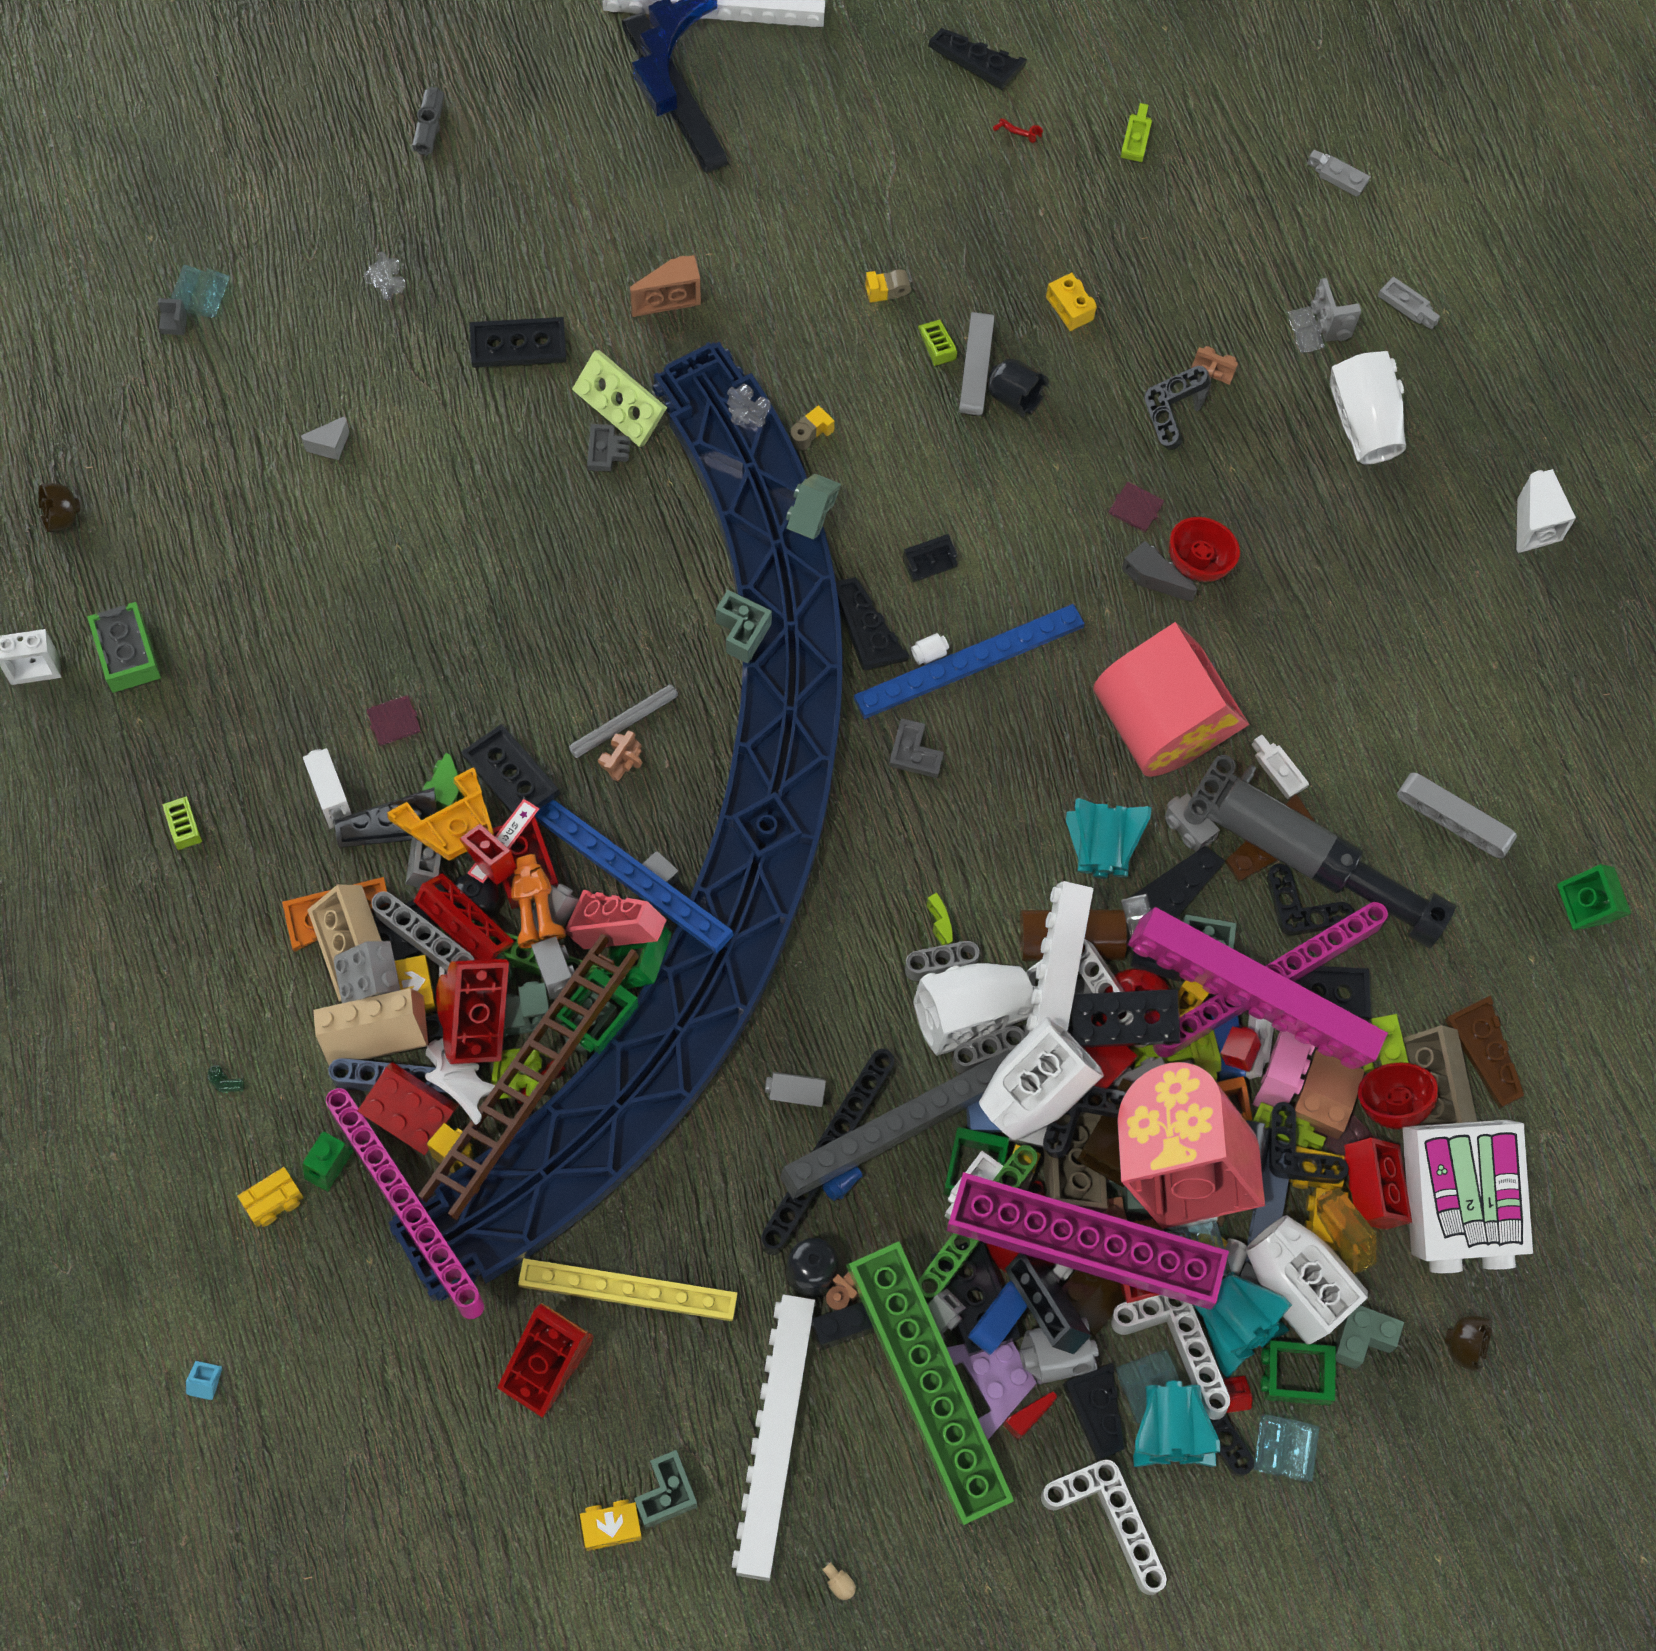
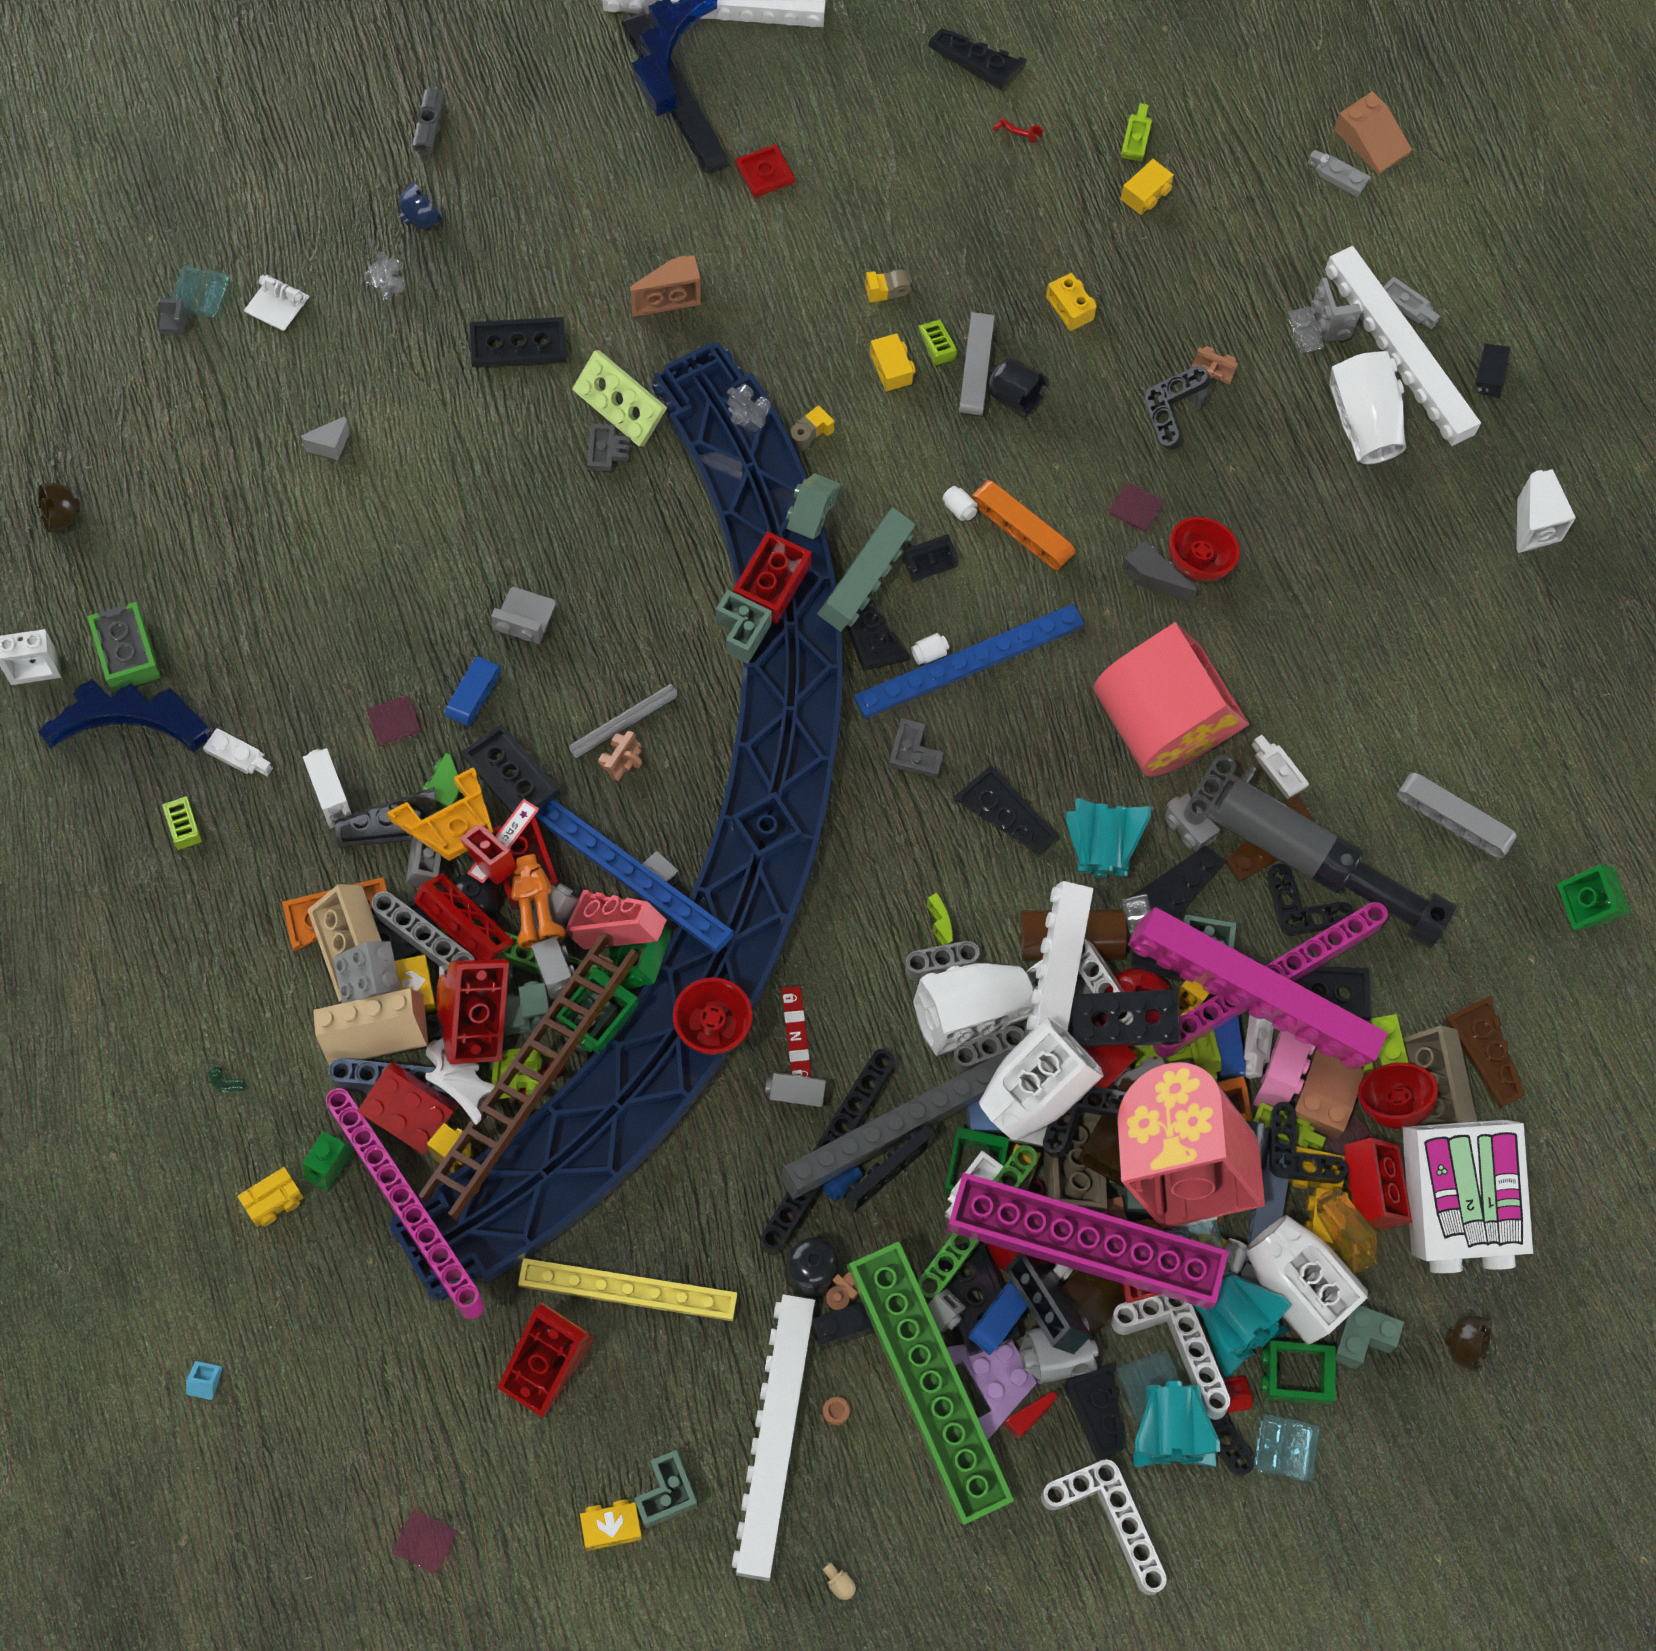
(128, 706): none -> clear blue arch
(236, 753): none -> white hinge
(276, 302): none -> white hinge
(417, 208): none -> dark blue cylinder
(424, 1541): none -> clear pink piece
(472, 691): none -> blue beam
(523, 615): none -> light grey bracket
(706, 1004): none -> red piece
(764, 171): none -> red tile
(774, 574): none -> red brick
(796, 1031): none -> red sticker
(836, 1411): none -> nougat tile
(866, 570): none -> sand green brick
(881, 1175): none -> black plate
(892, 362): none -> yellow brick
(960, 503): none -> white brick
(1004, 808): none -> black wing
(1023, 525): none -> orange beam
(1147, 187): none -> yellow brick
(1241, 1048): red brick -> none
(1373, 133): none -> nougat slope
(1395, 335): none -> white brick
(1492, 369): none -> black hinge

